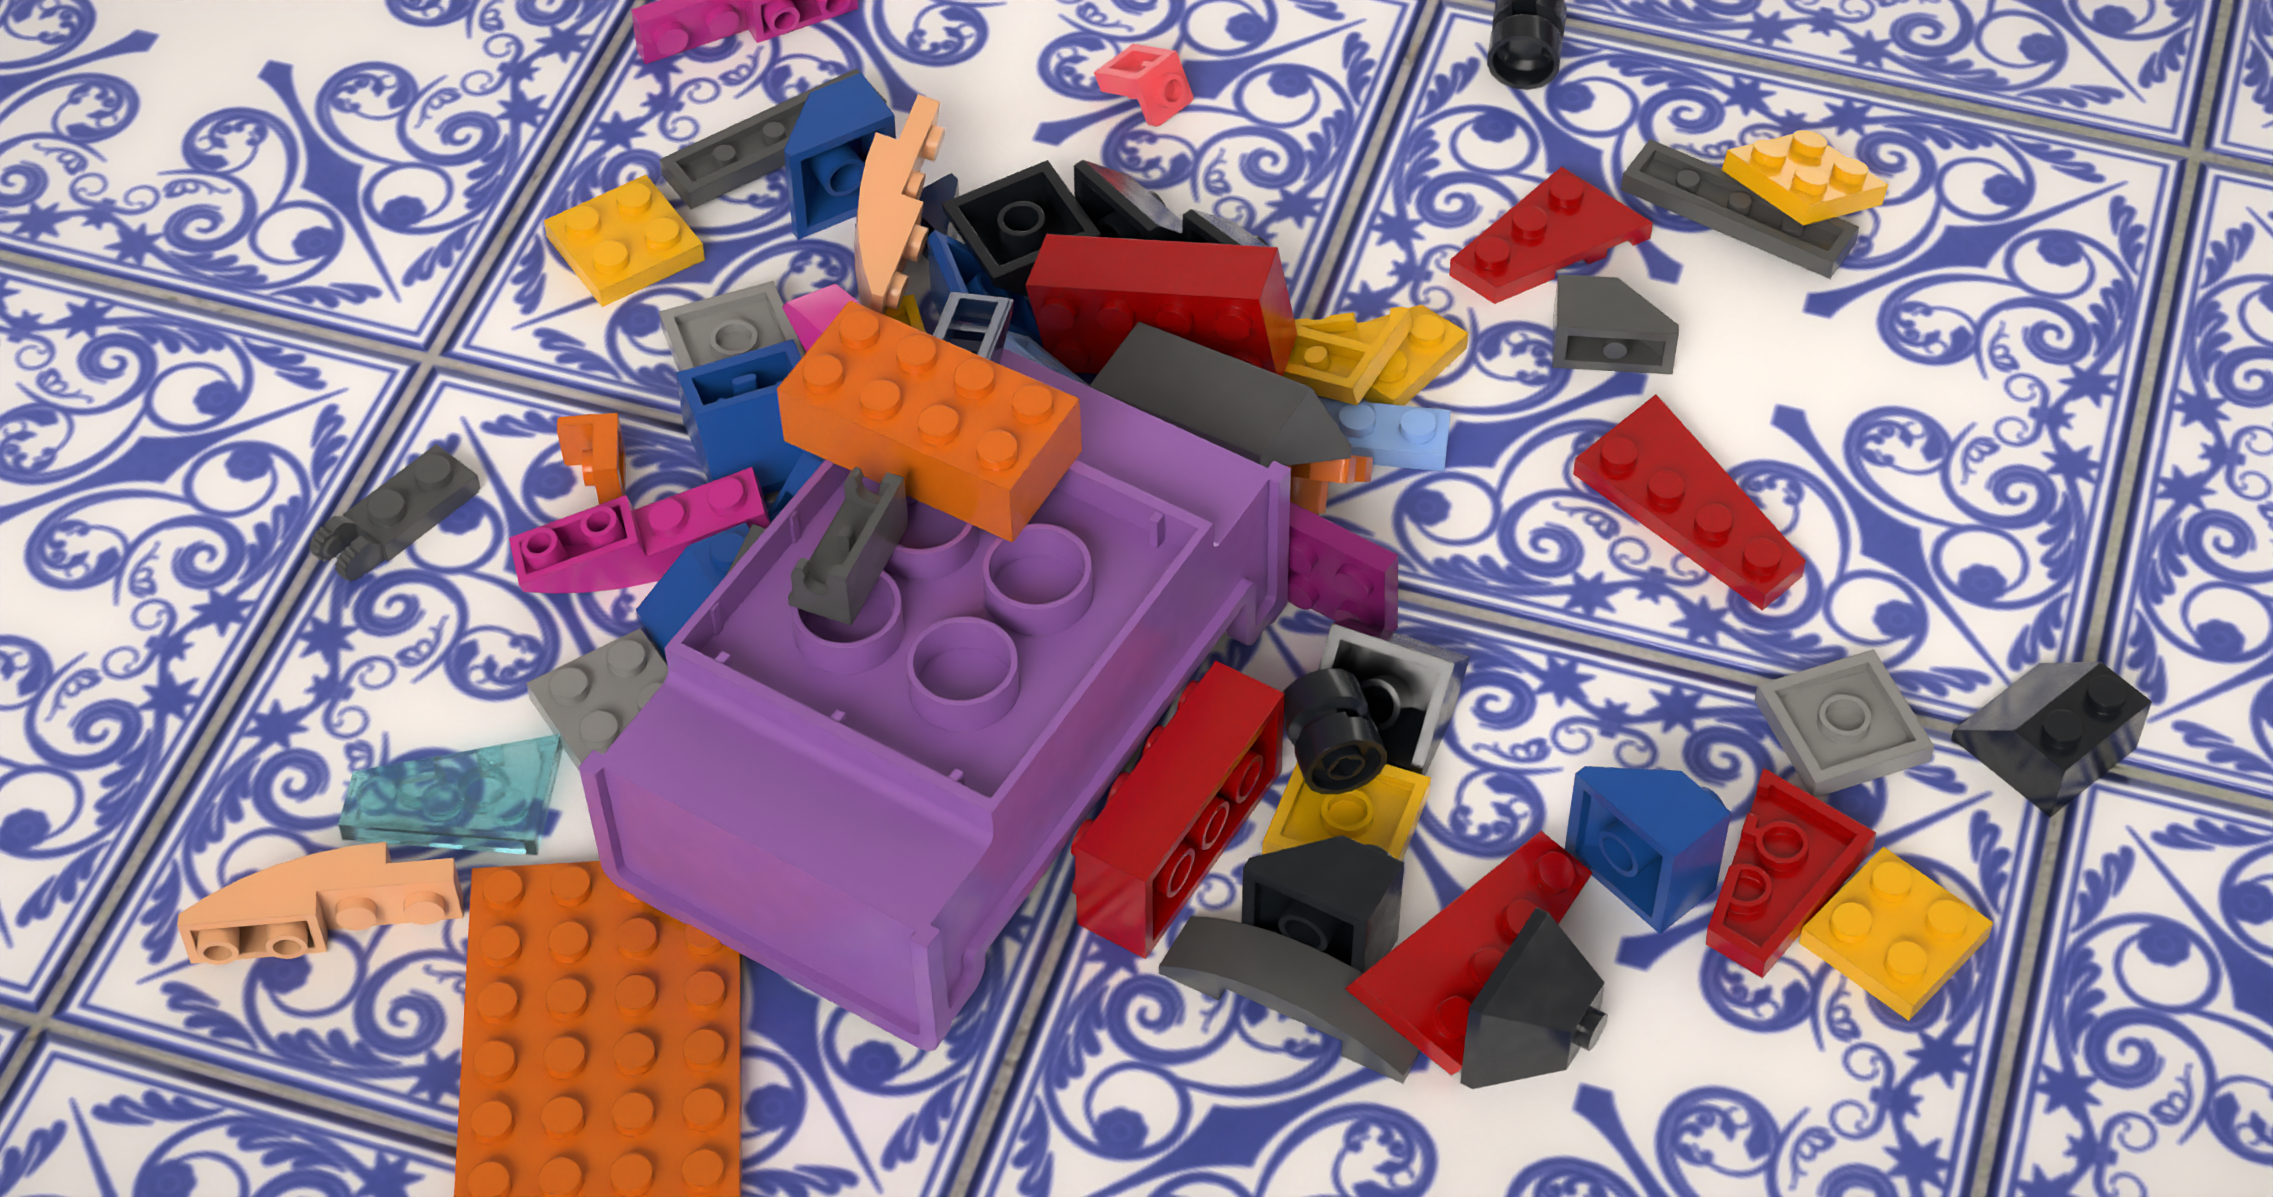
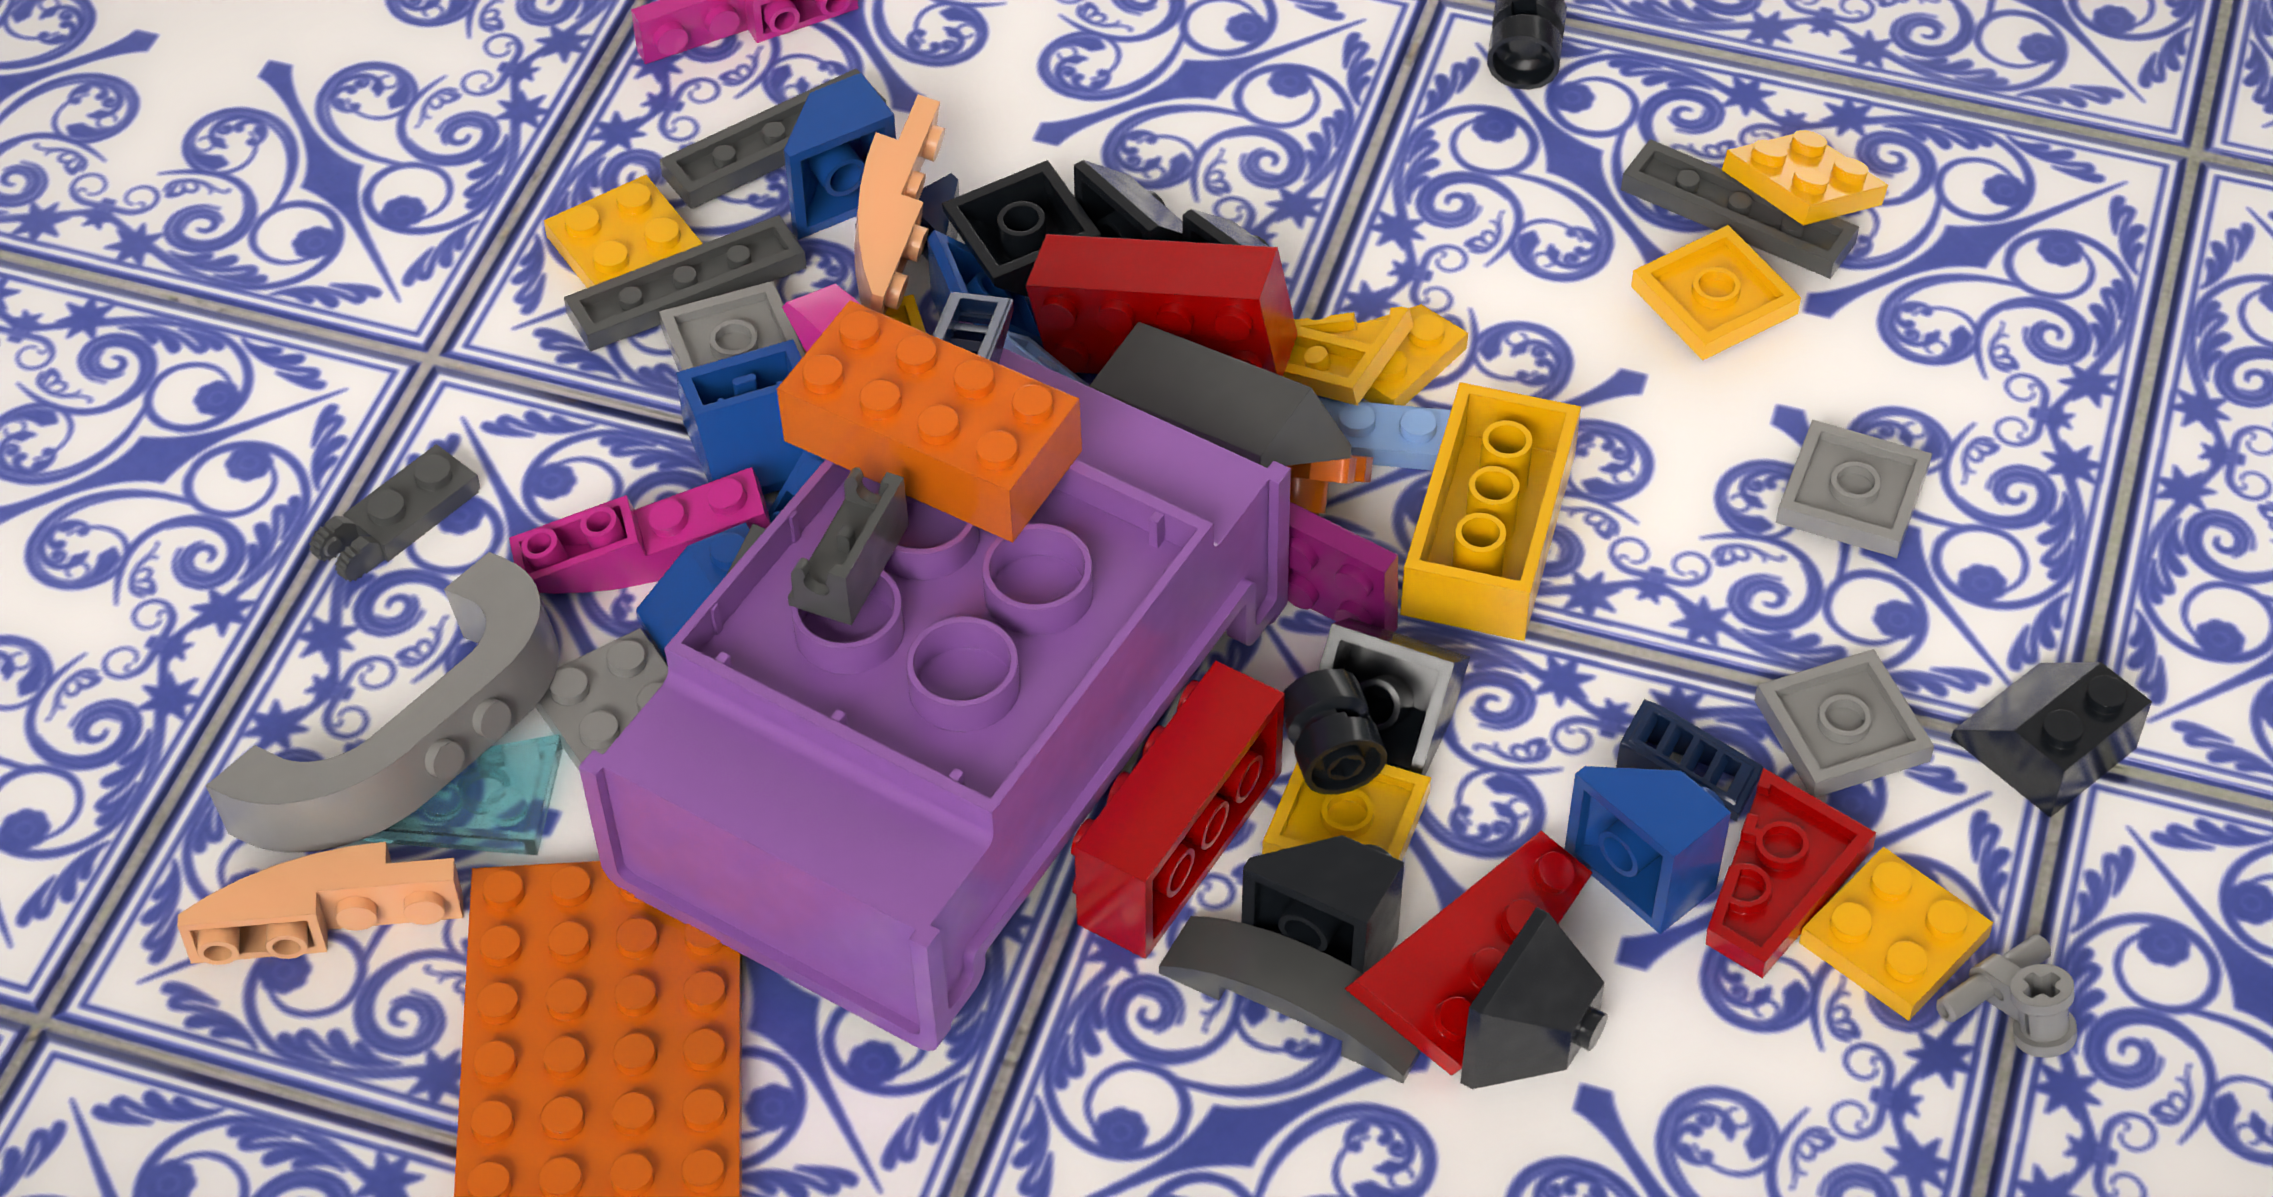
(420, 750): none -> light grey arch
(599, 447): orange bracket -> none
(708, 270): none -> dark grey plate
(1151, 77): coral bracket -> none
(1490, 511): none -> yellow brick
(1545, 232): red wing -> none
(1610, 328): dark grey slope -> none
(1677, 735): none -> dark blue slope
(1686, 498): red wing -> none
(1715, 292): none -> yellow plate
(1854, 488): none -> light grey plate
(2024, 990): none -> light grey piece

